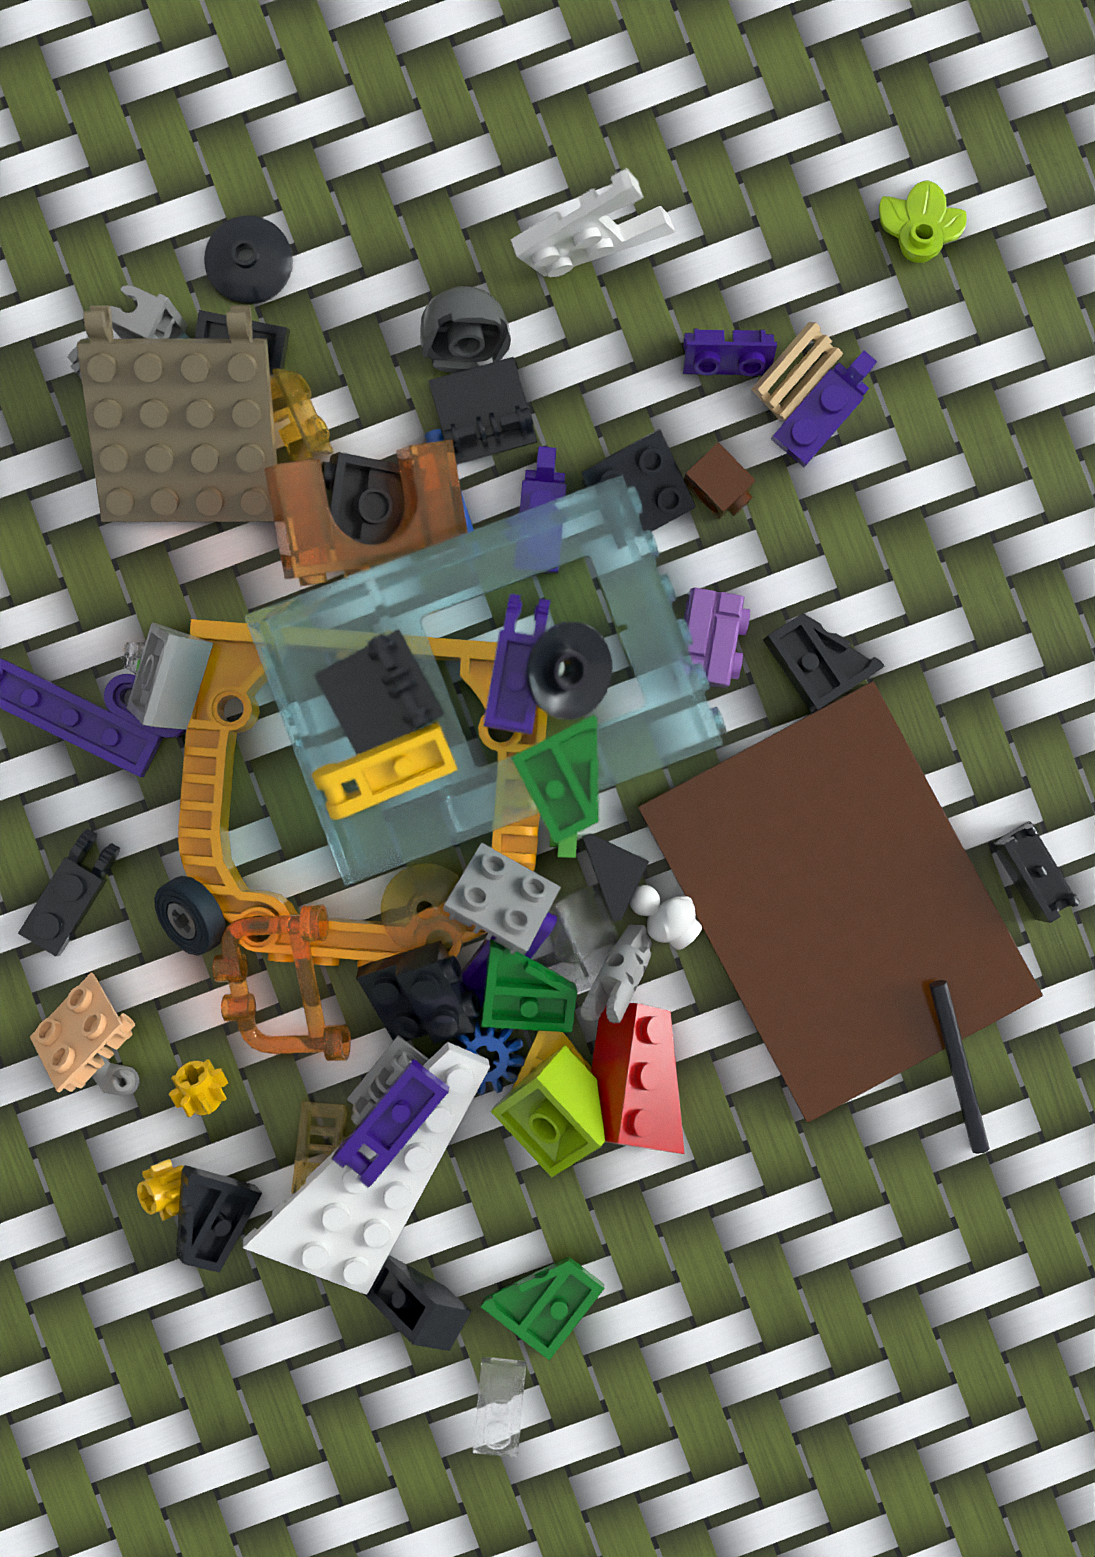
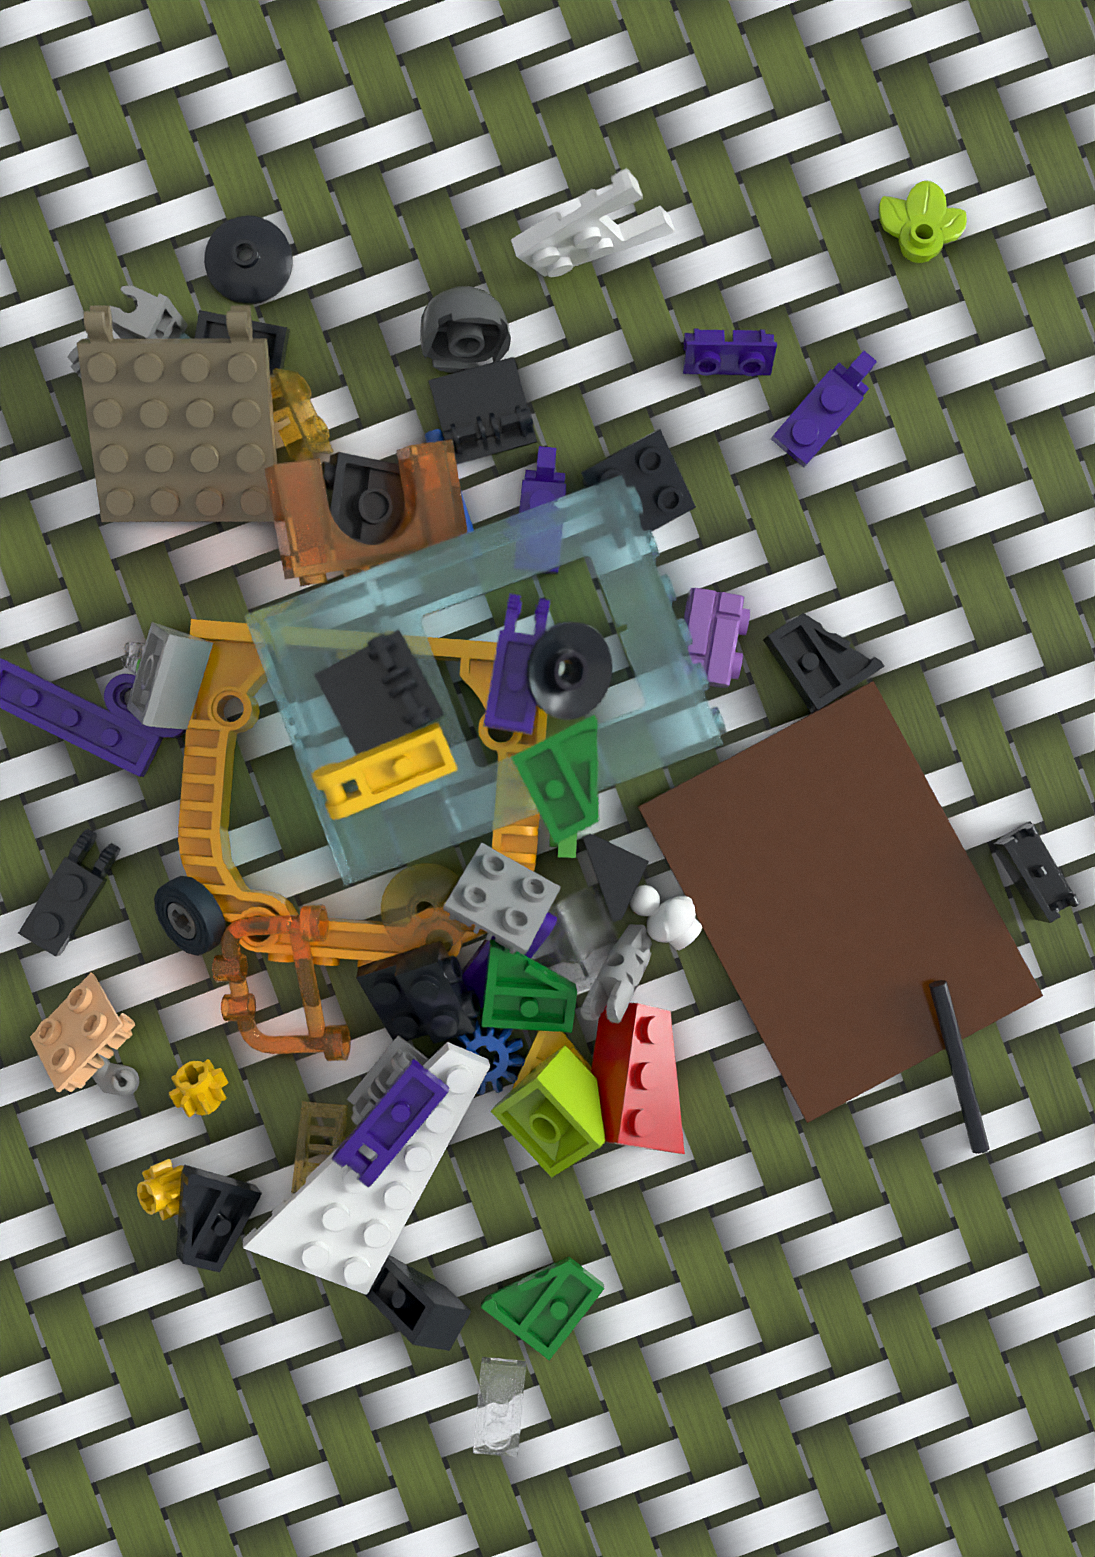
(720, 482): reddish brown brick -> none
(810, 380): tan tile -> none

